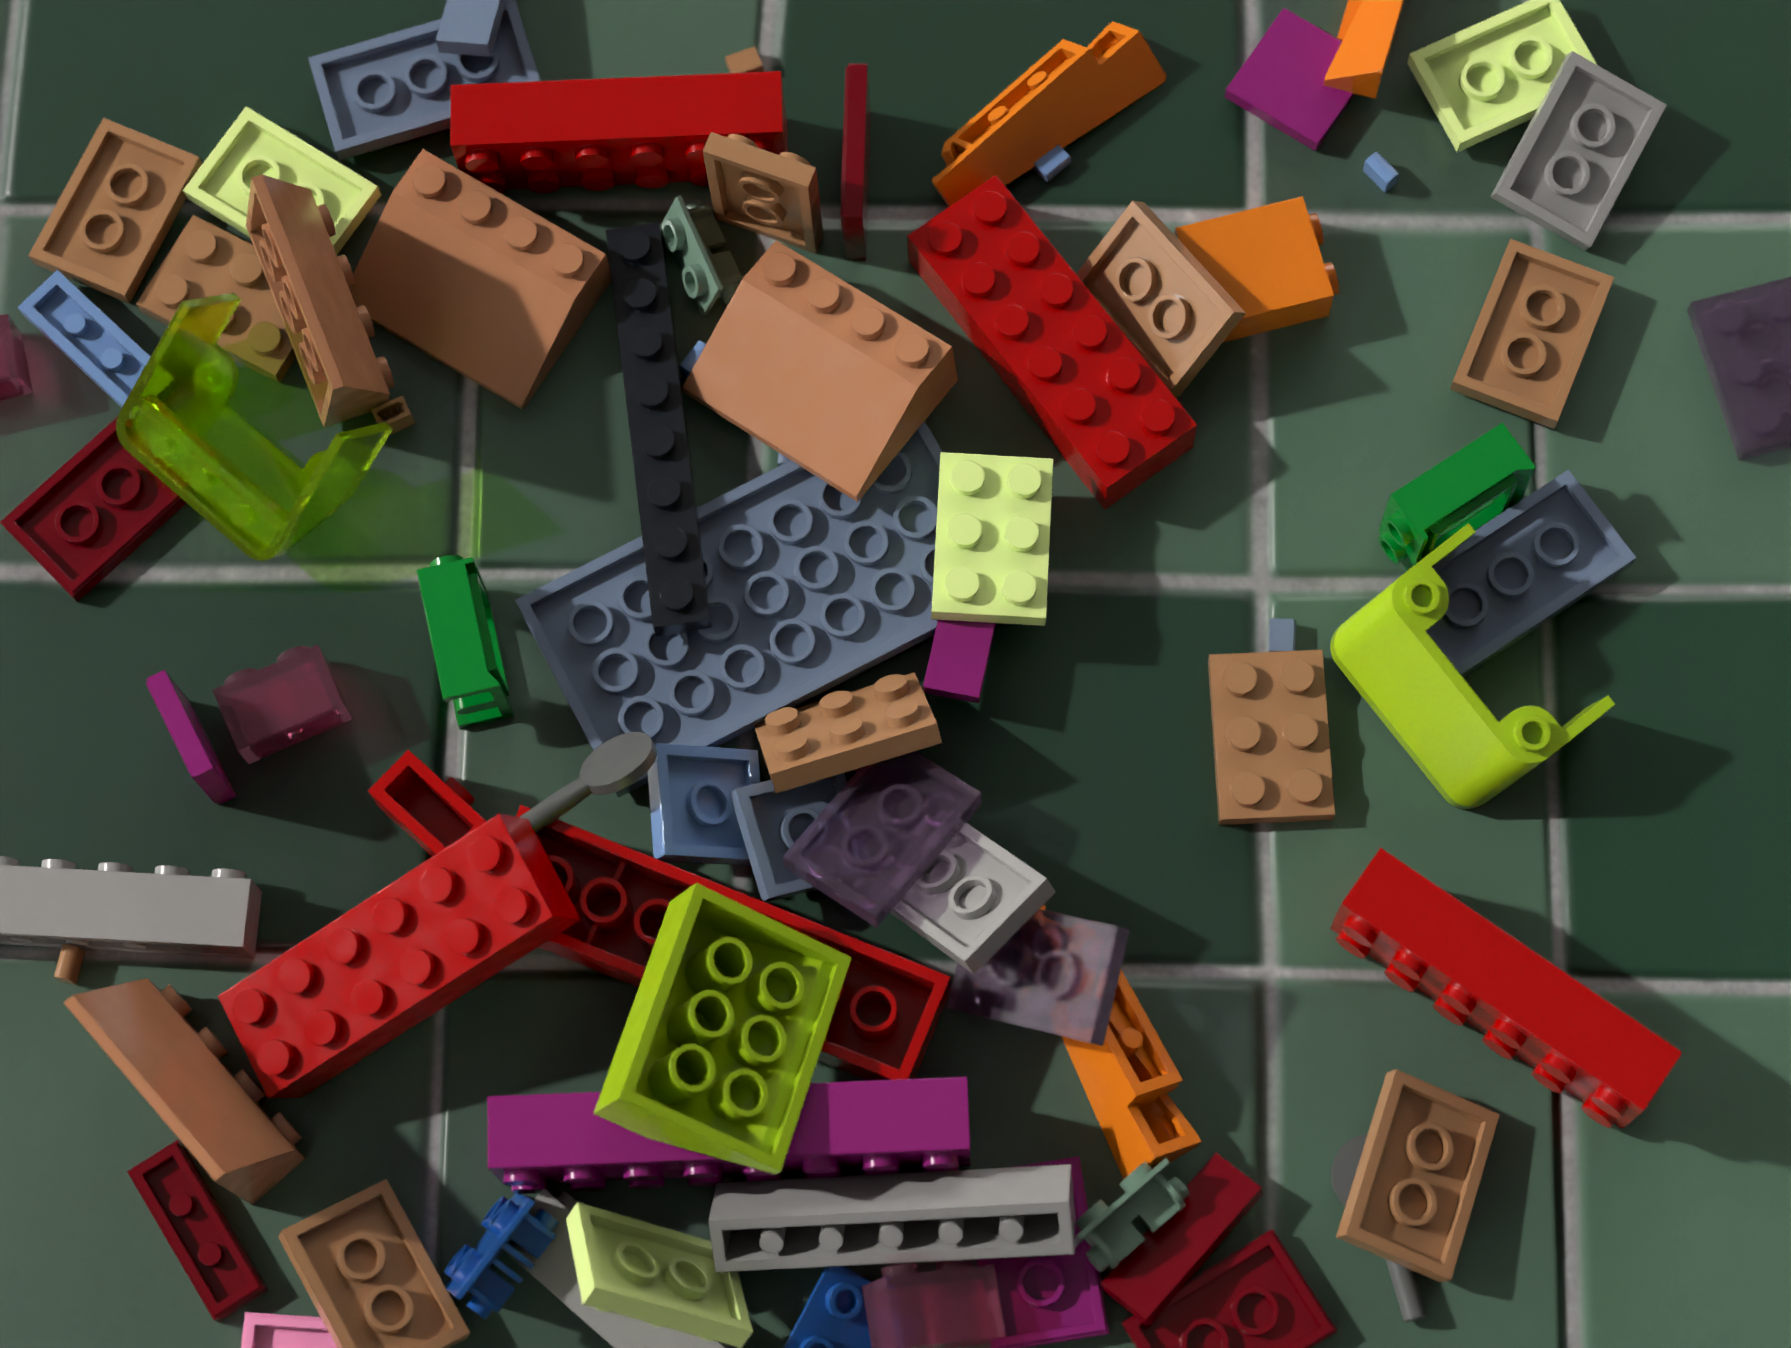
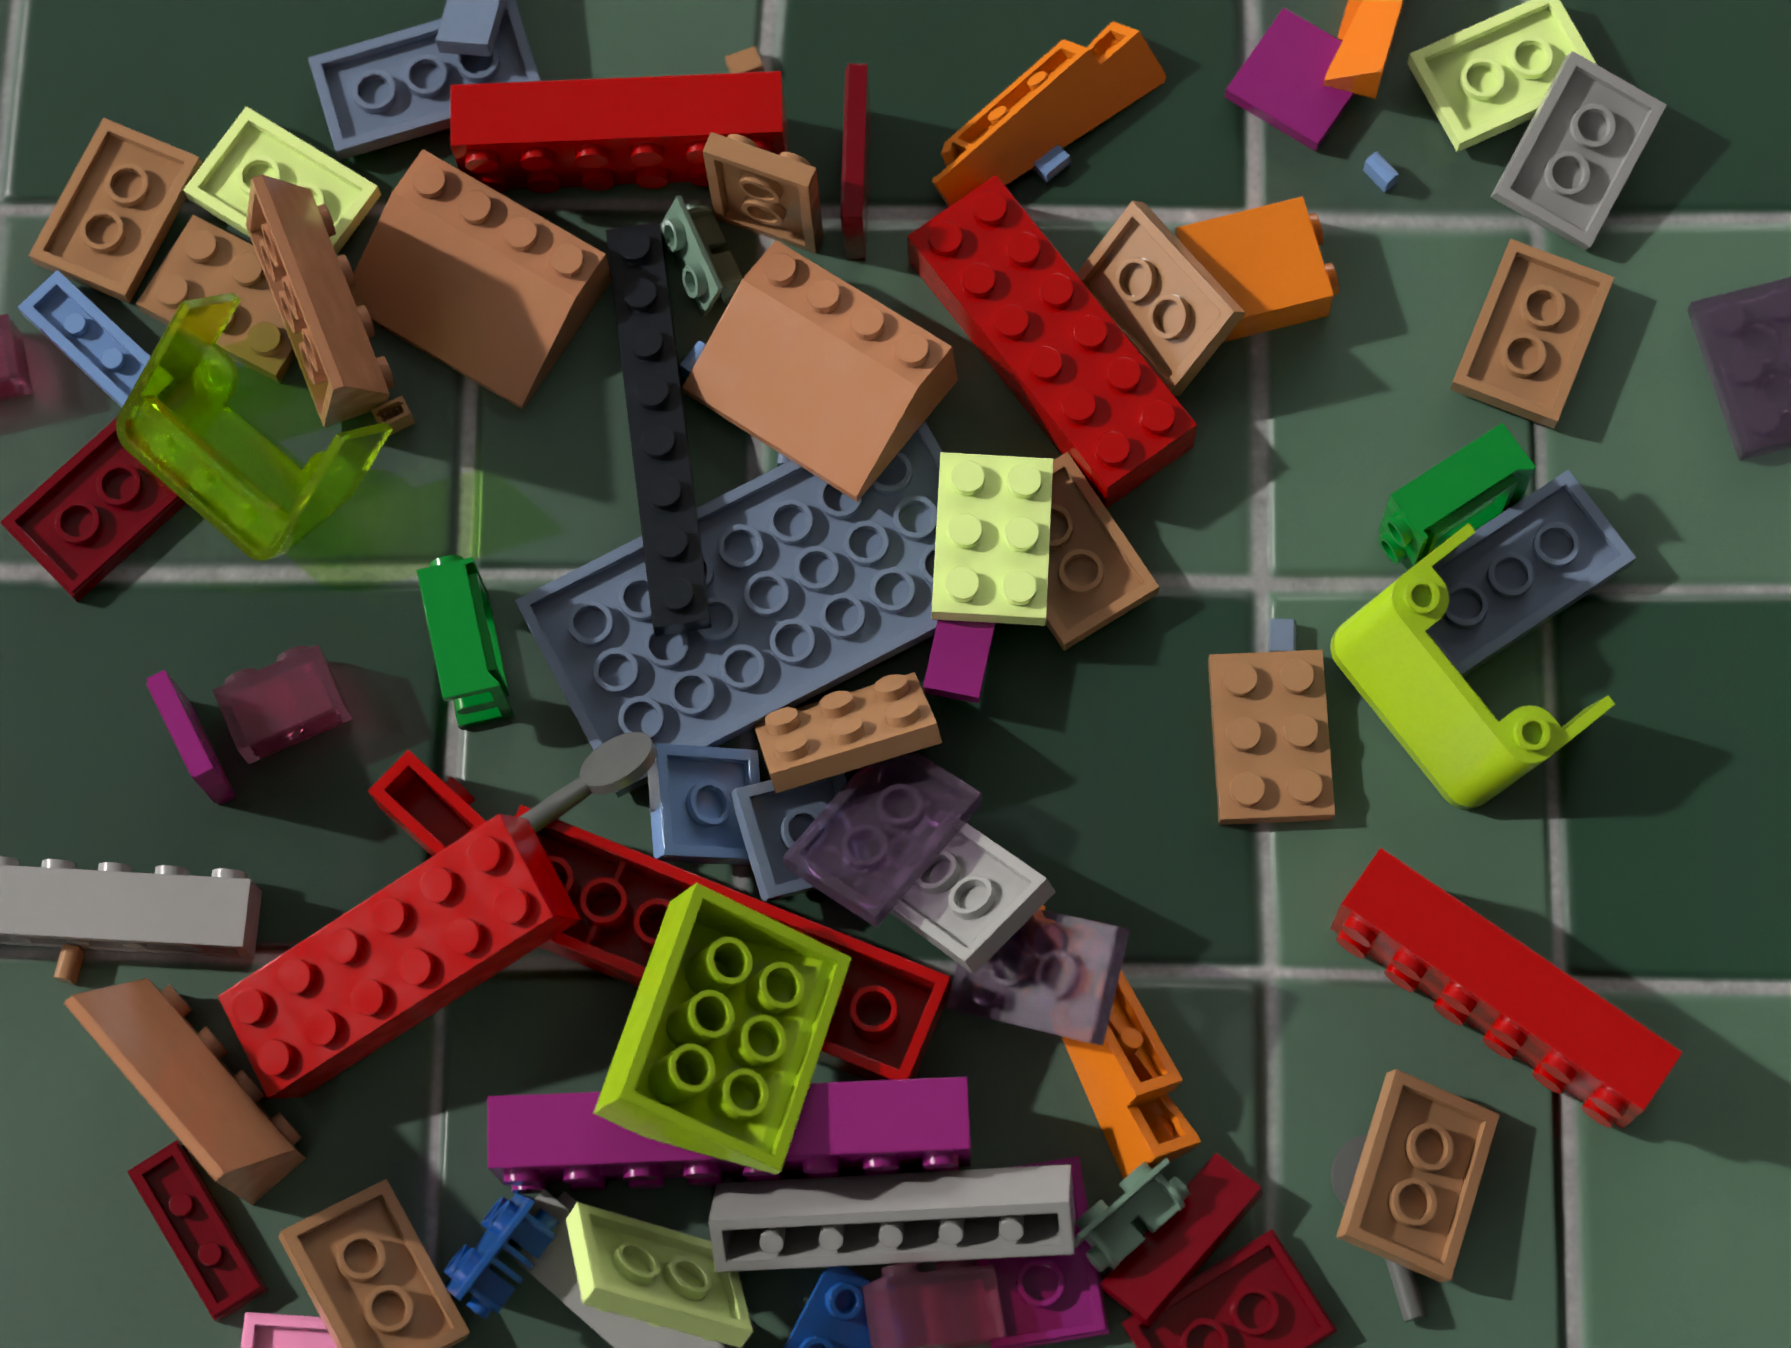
(1091, 562): none -> medium nougat plate

